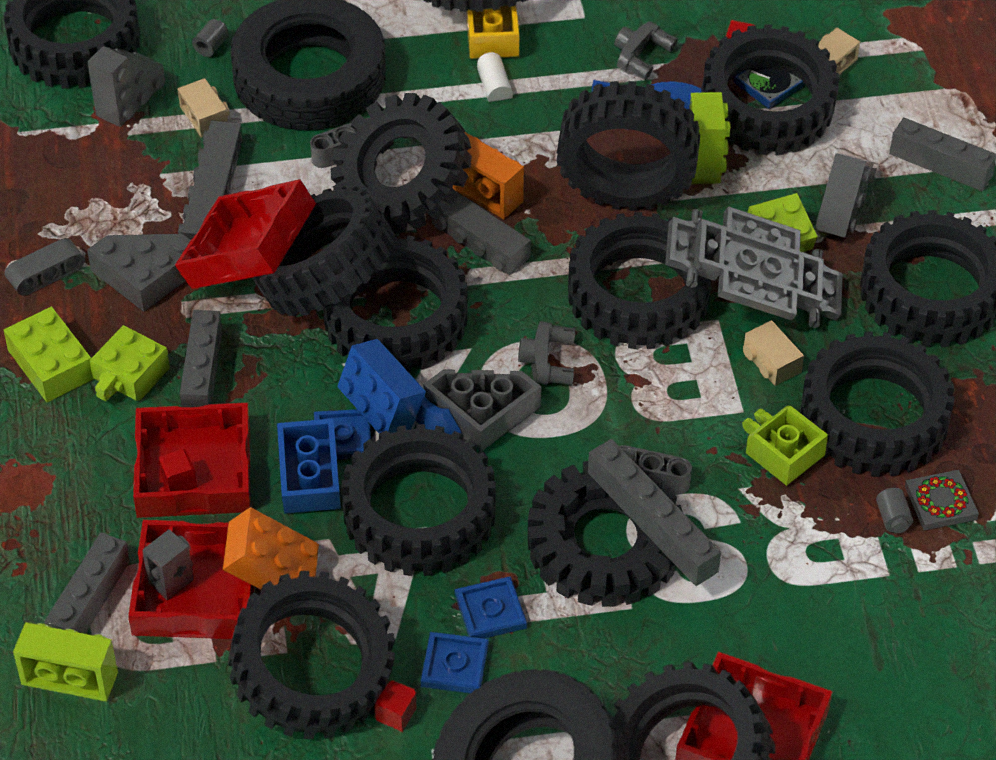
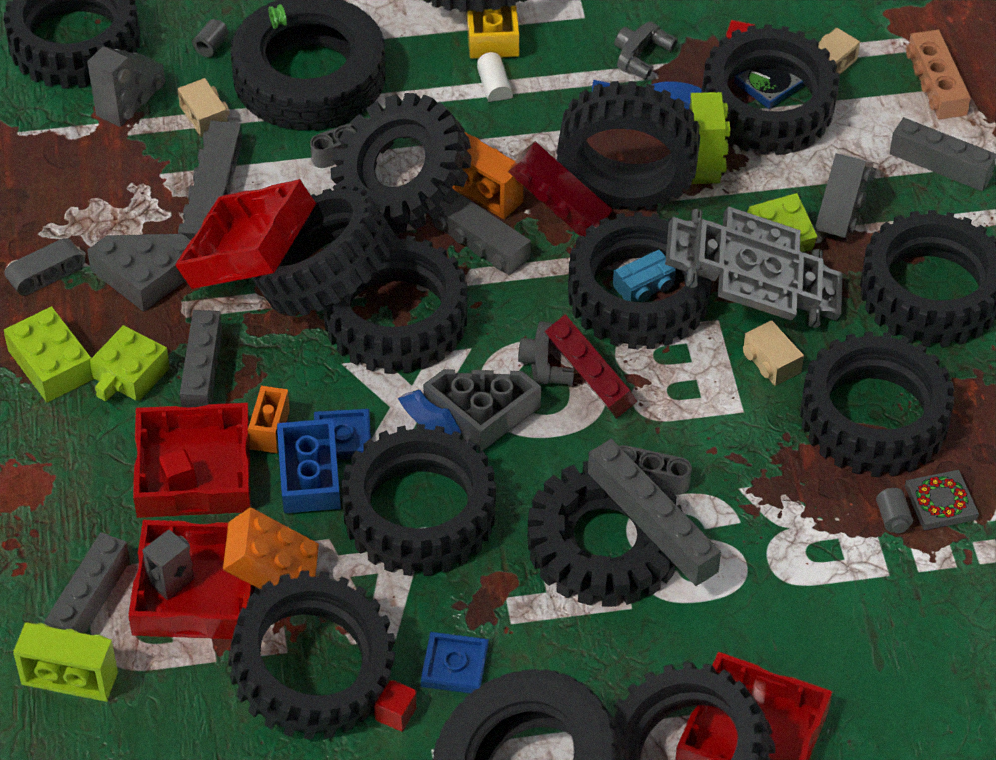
(270, 408): none -> orange brick
(277, 16): none -> bright green bush
(380, 387): blue brick -> none
(490, 608): blue tile -> none
(559, 189): none -> dark red brick
(591, 366): none -> dark red brick
(644, 277): none -> dark azure brick
(784, 442): lime hinge -> none
(938, 74): none -> nougat brick

